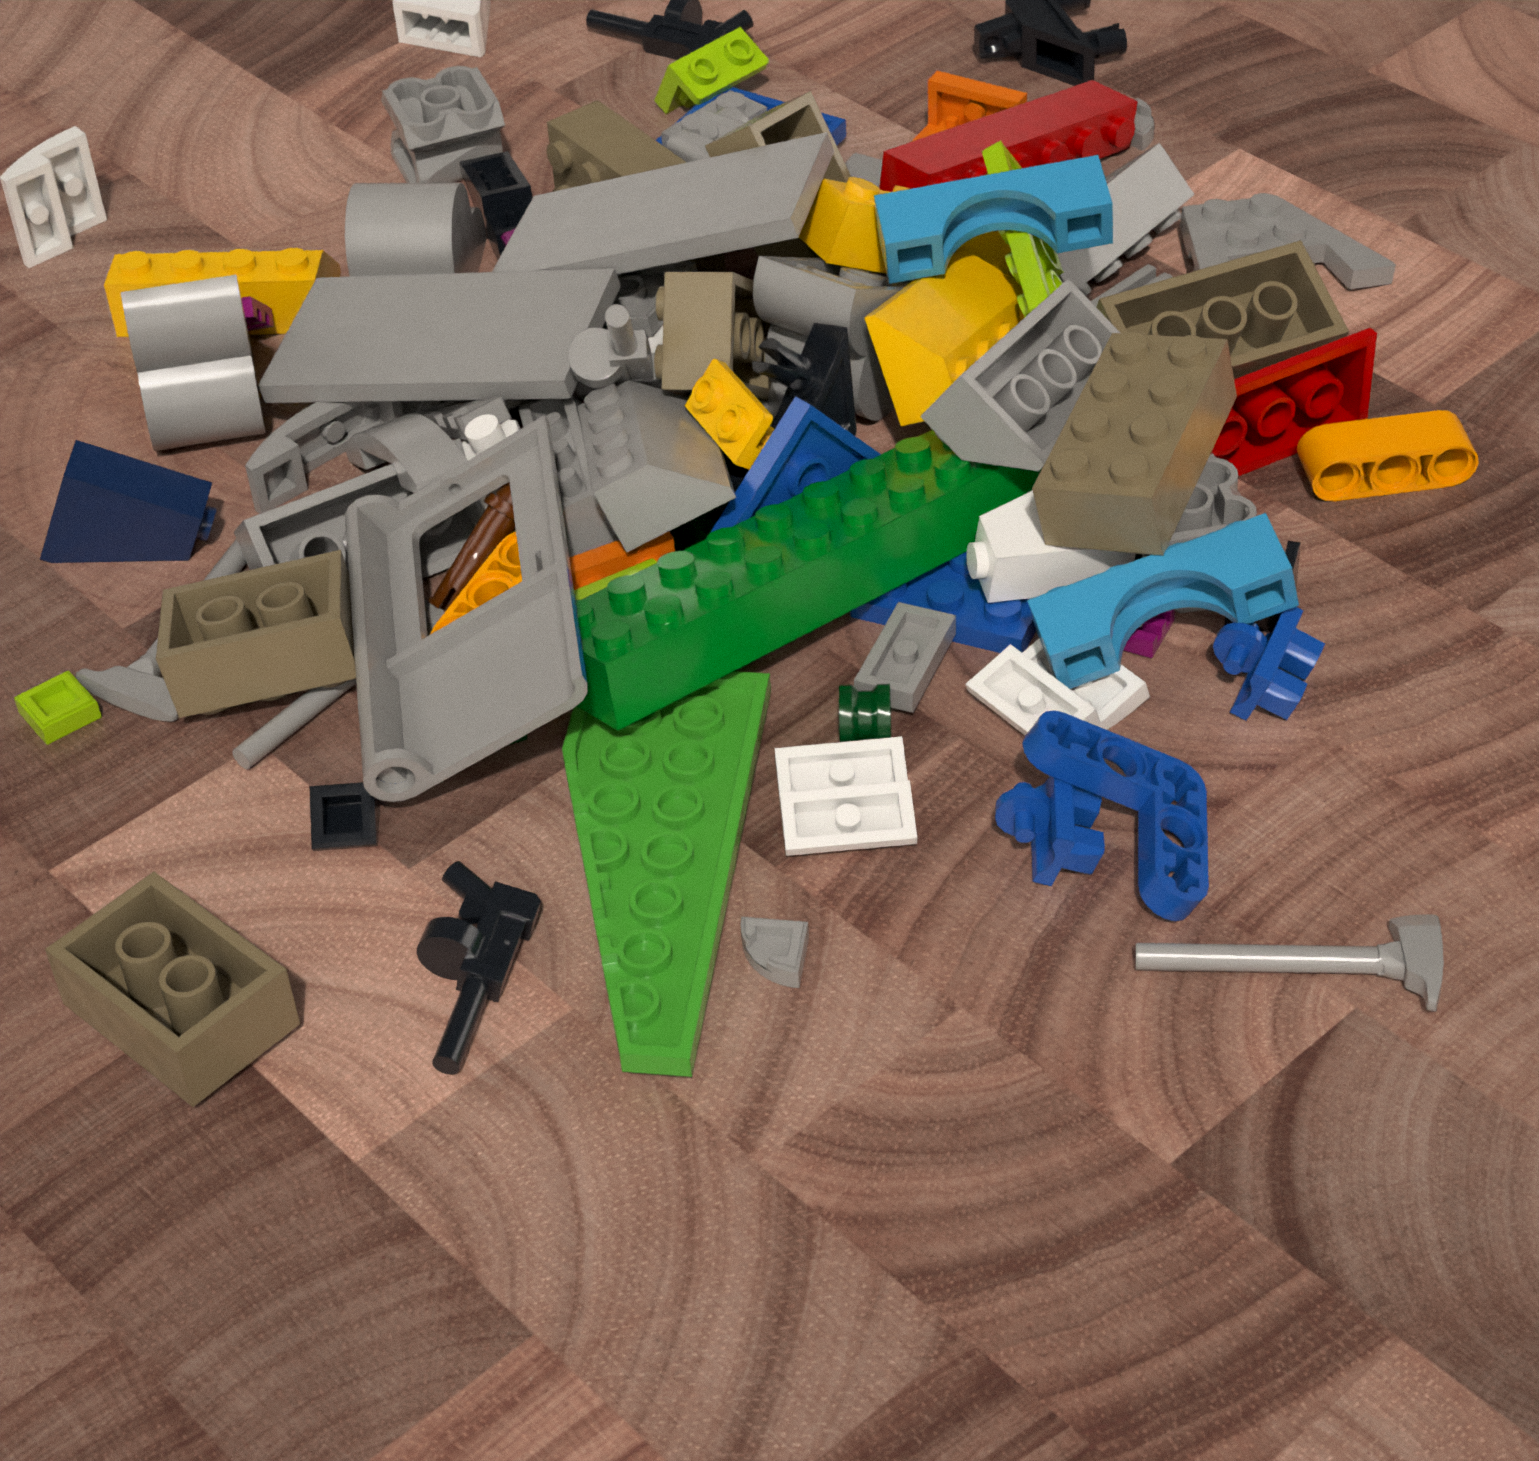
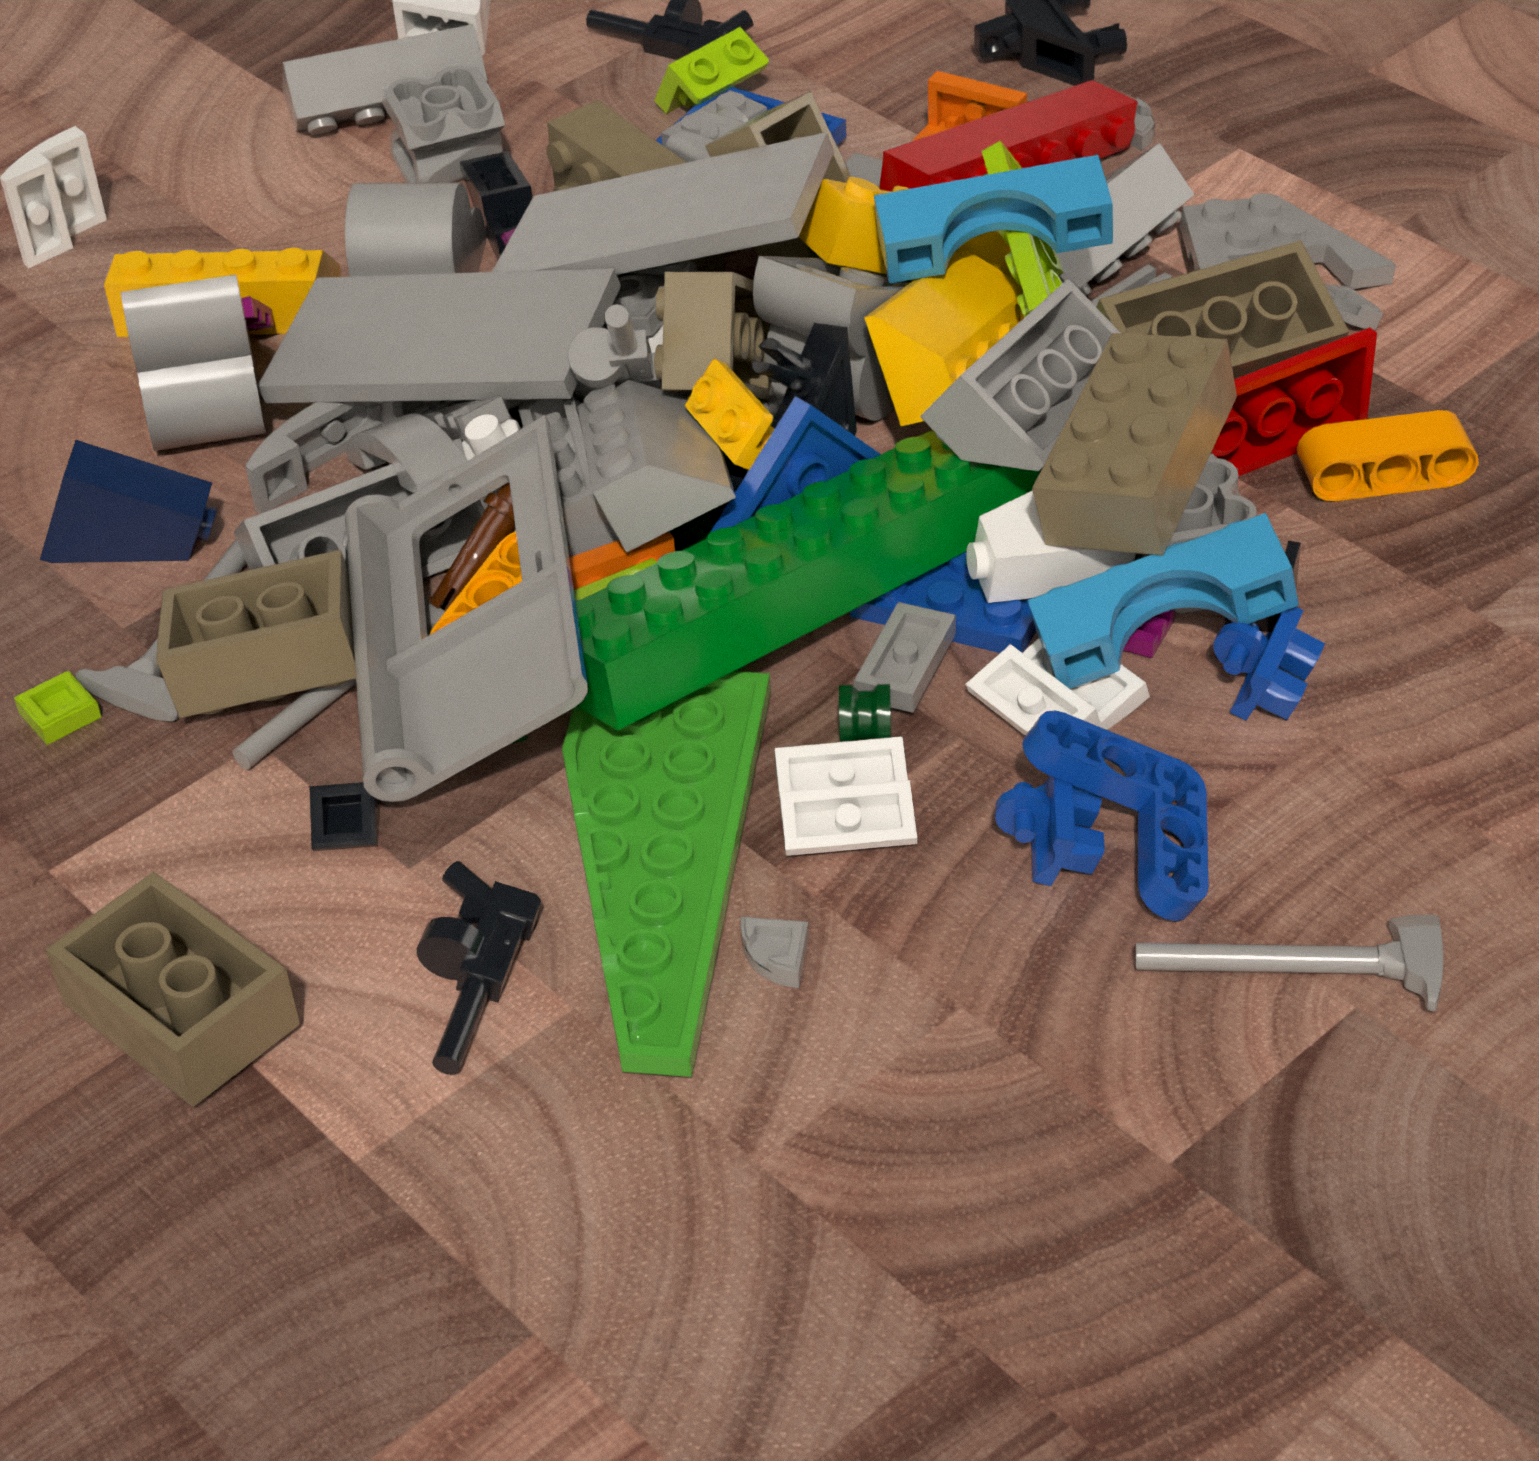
(351, 81): none -> light grey slope
(1354, 307): none -> light grey tile

